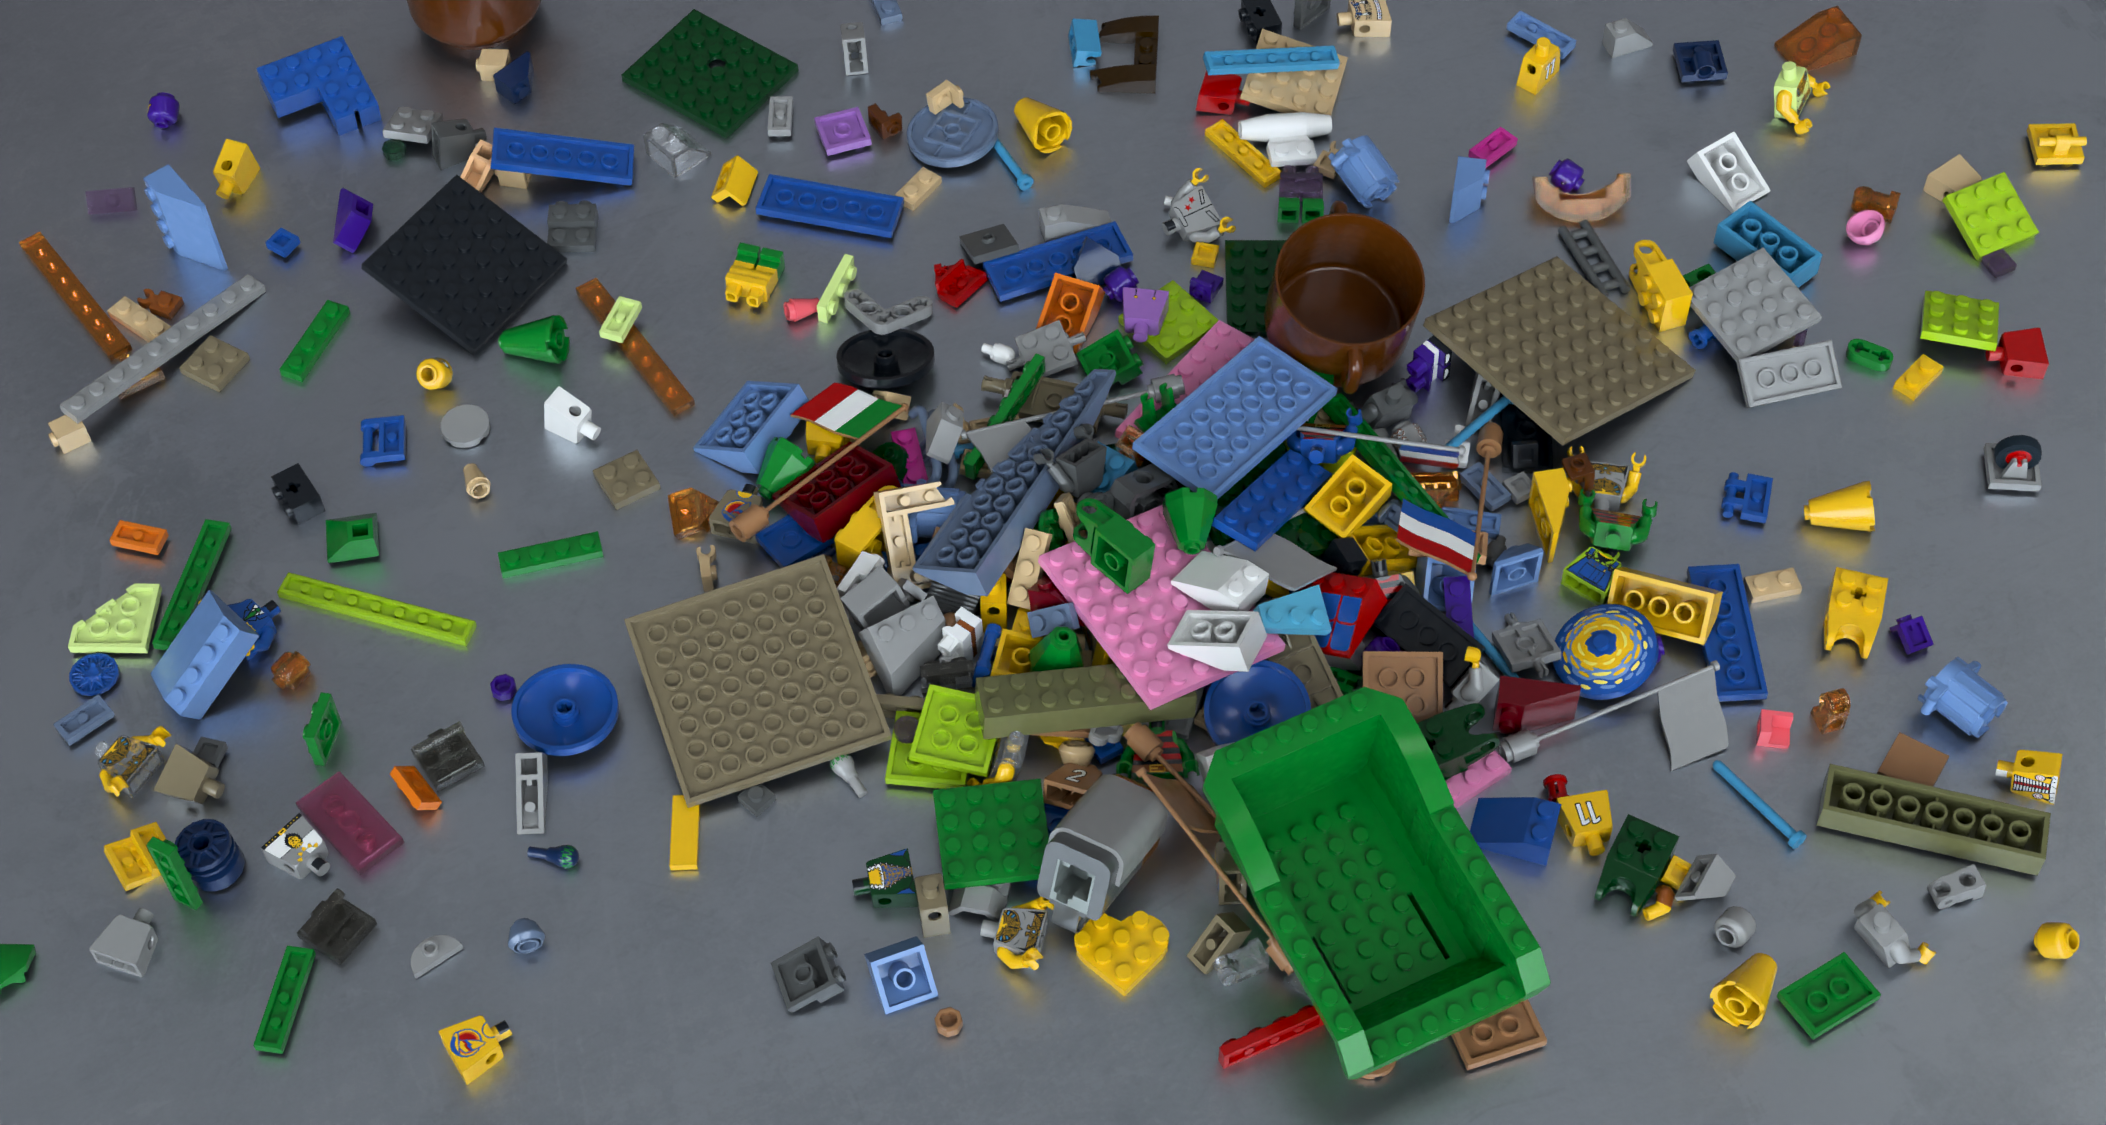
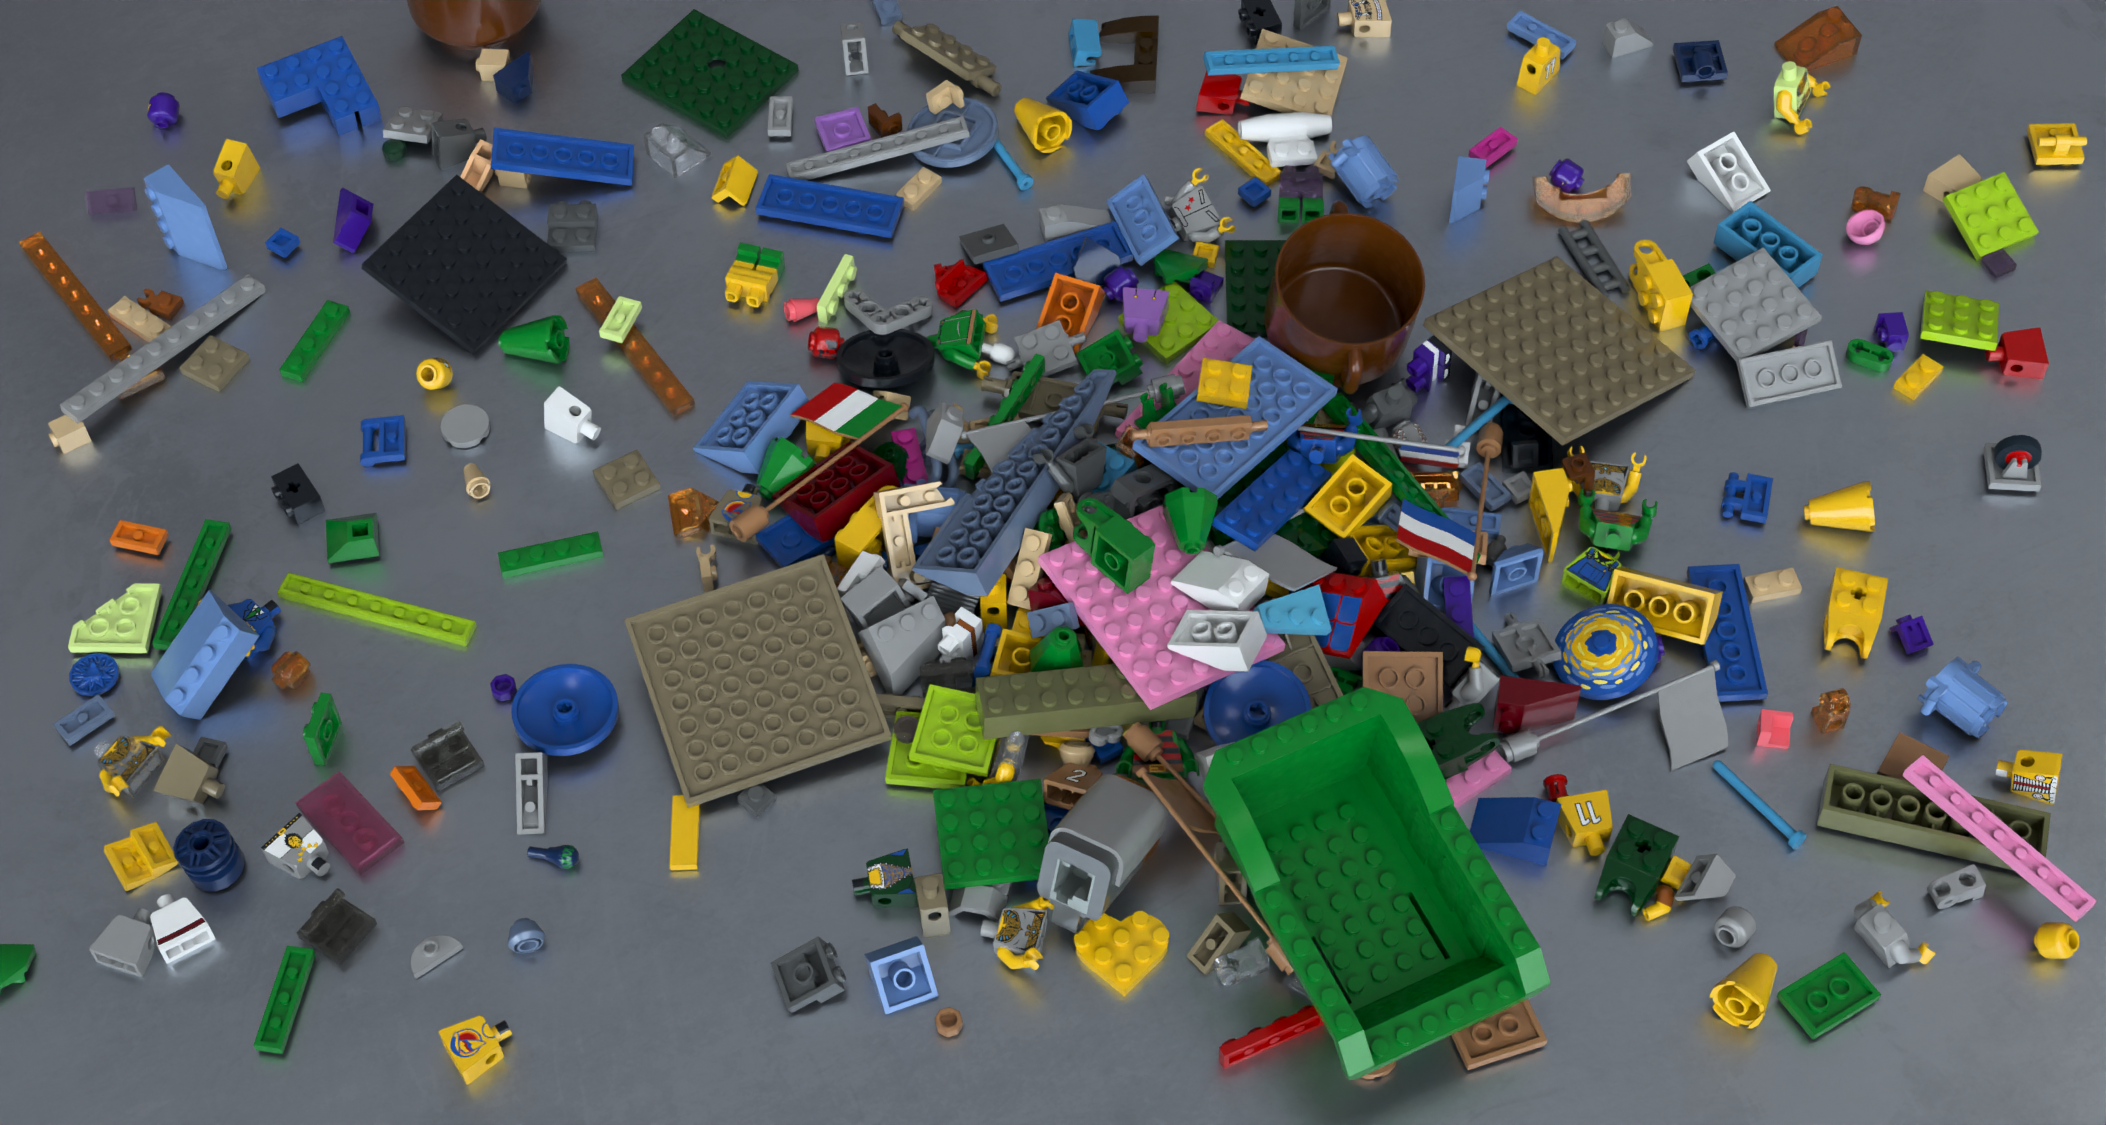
(174, 872): green plate -> none
(179, 927): none -> white torso
(824, 342): none -> red head
(845, 768): light grey piece -> none
(878, 149): none -> light grey tile
(951, 54): none -> dark tan plate
(962, 338): none -> green torso
(1089, 99): none -> blue slope
(1142, 219): none -> medium blue plate
(1178, 266): none -> green slope
(1199, 431): none -> medium nougat plate
(1224, 383): none -> yellow plate
(1254, 192): none -> blue plate
(1892, 330): none -> dark purple brick
(1999, 838): none -> bright pink plate

